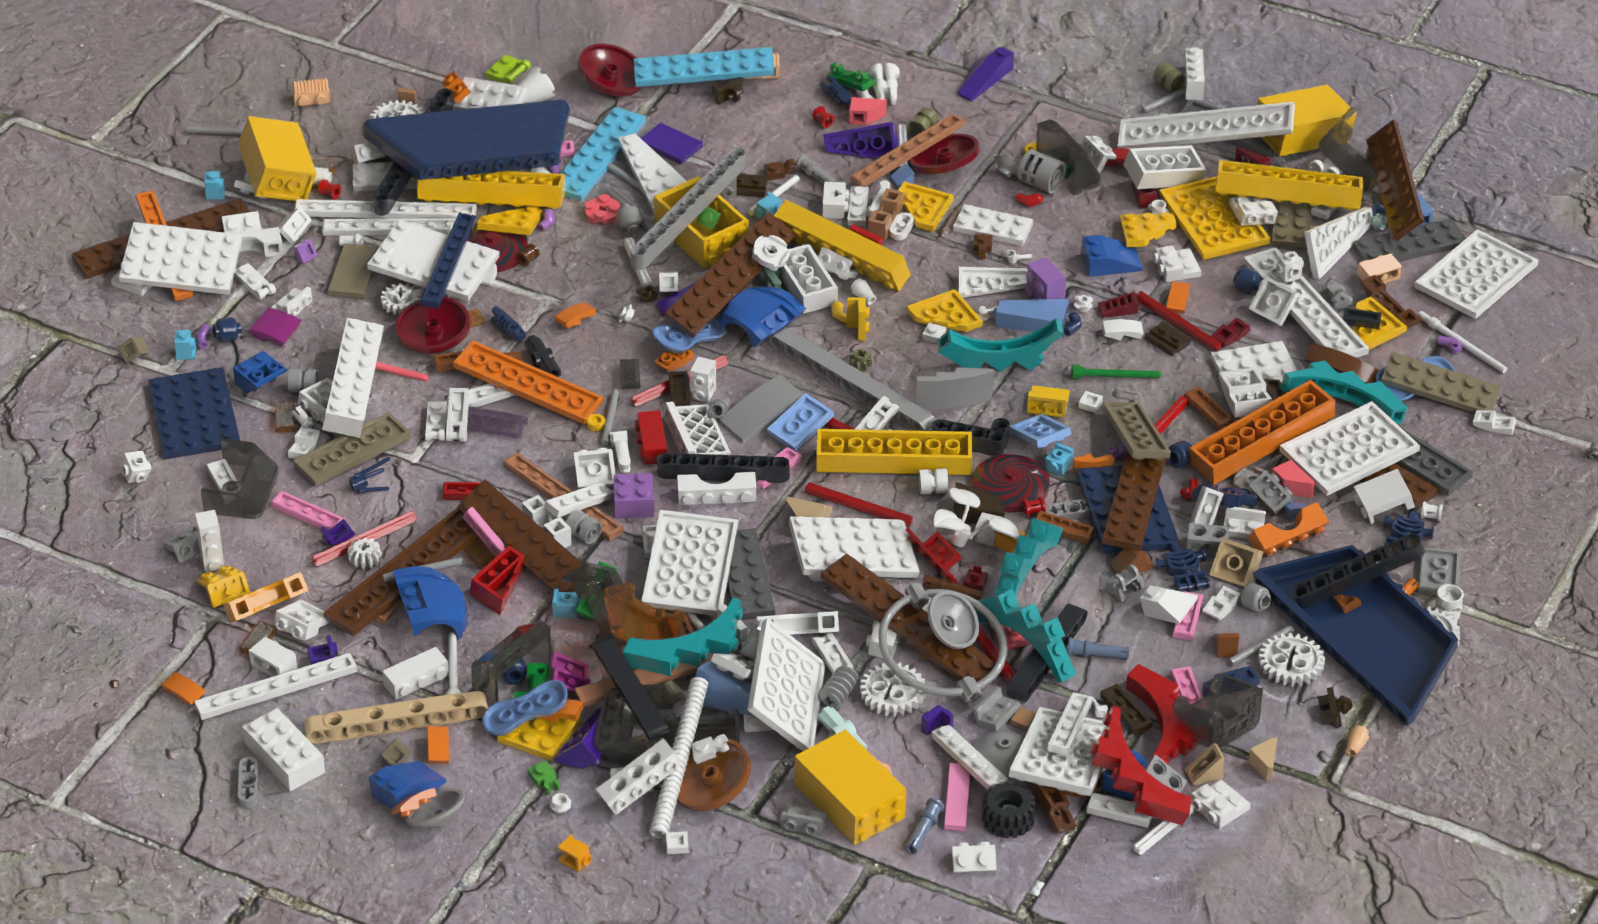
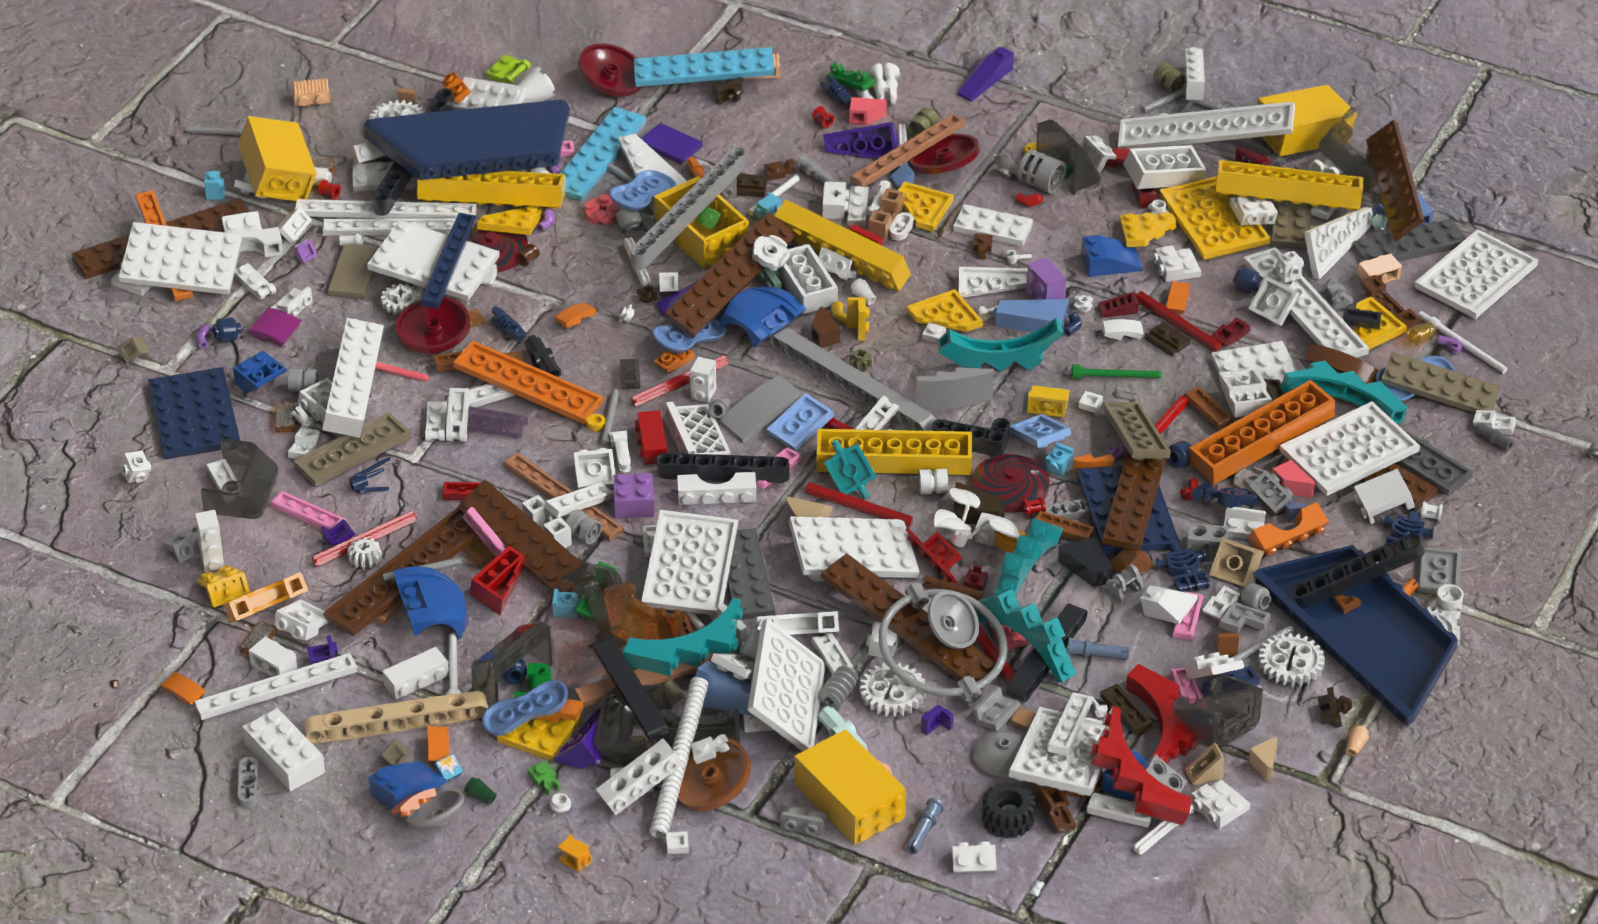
(185, 345): medium azure brick -> none
(449, 767): none -> tile
(479, 790): none -> dark green cone
(569, 671): magenta slope -> none
(641, 190): none -> medium blue plate
(679, 388): dark brown plate -> none
(695, 168): none -> orange axle
(824, 329): none -> reddish brown slope
(850, 469): none -> teal plate
(957, 798): bright pink tile -> none
(968, 757): white plate -> none
(1086, 560): none -> black slope
(1206, 506): white slope -> none
(1212, 665): none -> white plate
(1241, 614): none -> light grey plate
(1421, 333): none -> clear yellow brick
(1495, 437): none -> dark grey pin

